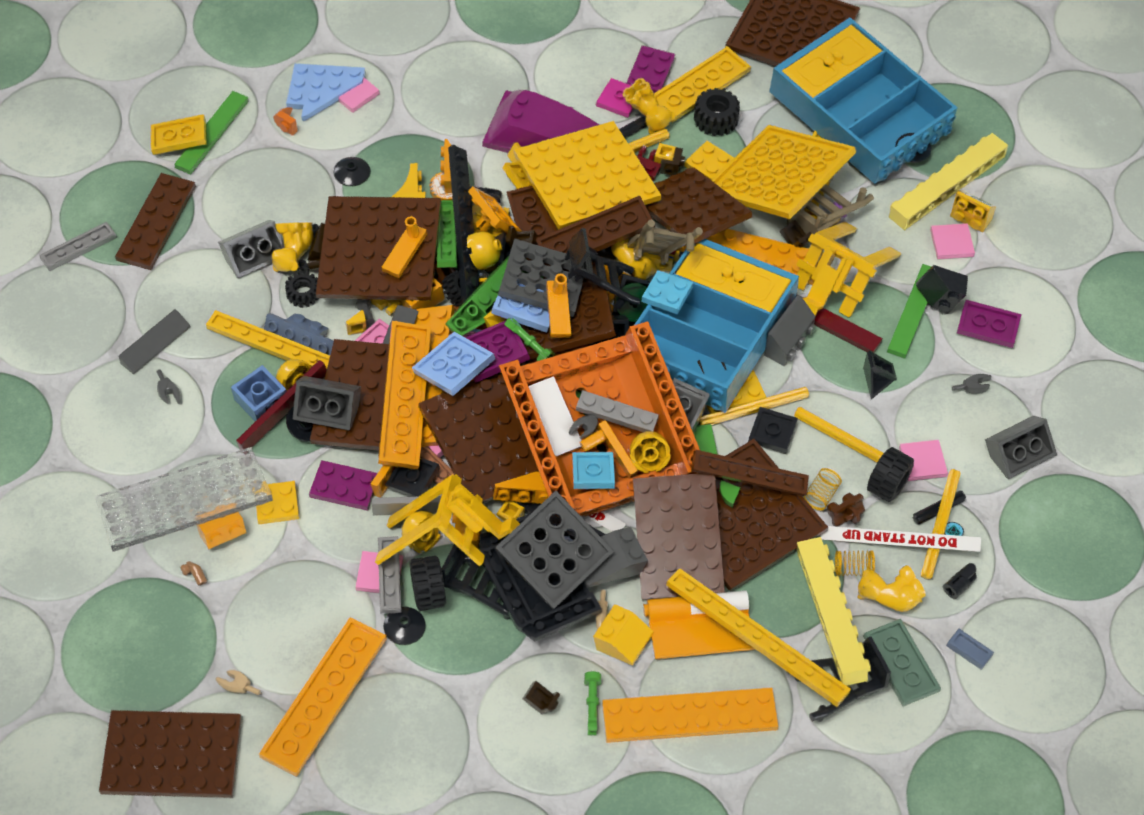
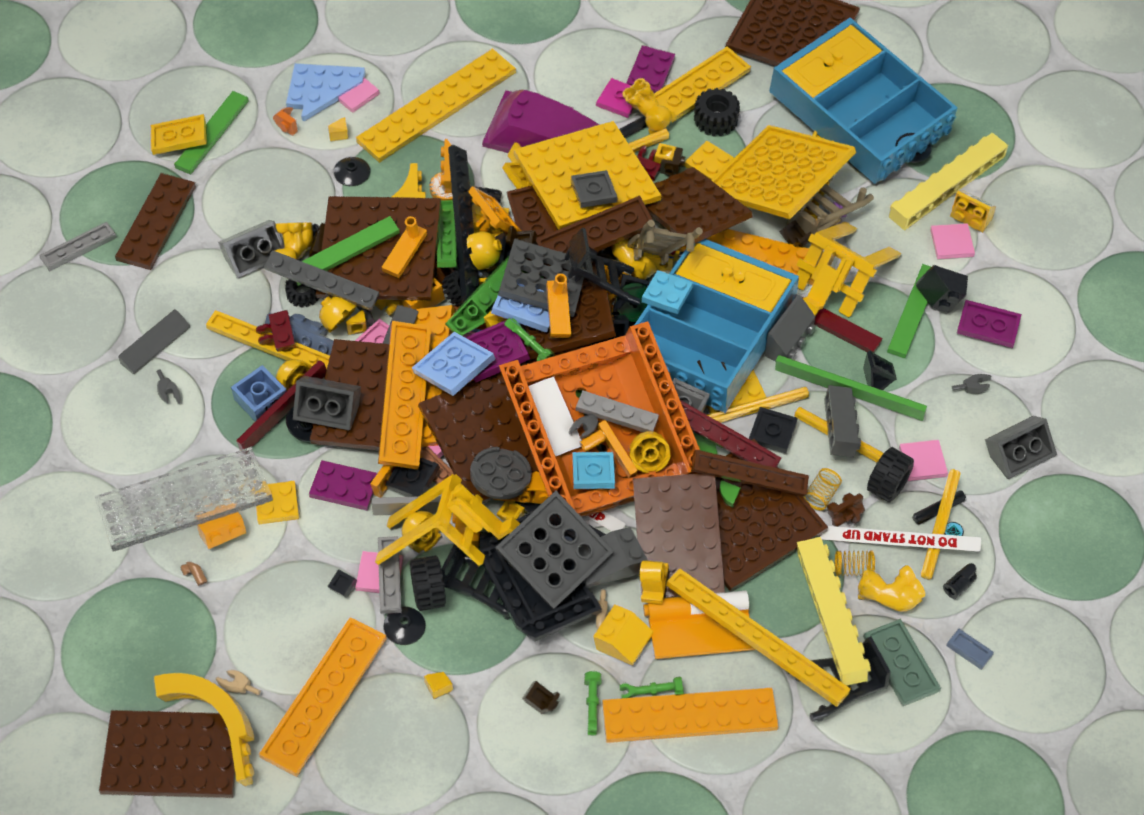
(188, 686): none -> yellow arch
(281, 329): none -> dark red hinge
(321, 280): none -> dark grey plate
(334, 312): none -> yellow cylinder
(338, 130): none -> yellow slope
(342, 583): none -> black plate
(354, 245): none -> bright green tile
(435, 105): none -> yellow plate
(438, 684): none -> yellow slope
(500, 473): none -> dark grey tile
(593, 188): none -> dark grey plate
(653, 581): none -> yellow pin
(653, 688): none -> bright green piece
(728, 438): none -> dark red tile
(841, 421): none -> dark grey brick
(859, 390): none -> bright green tile

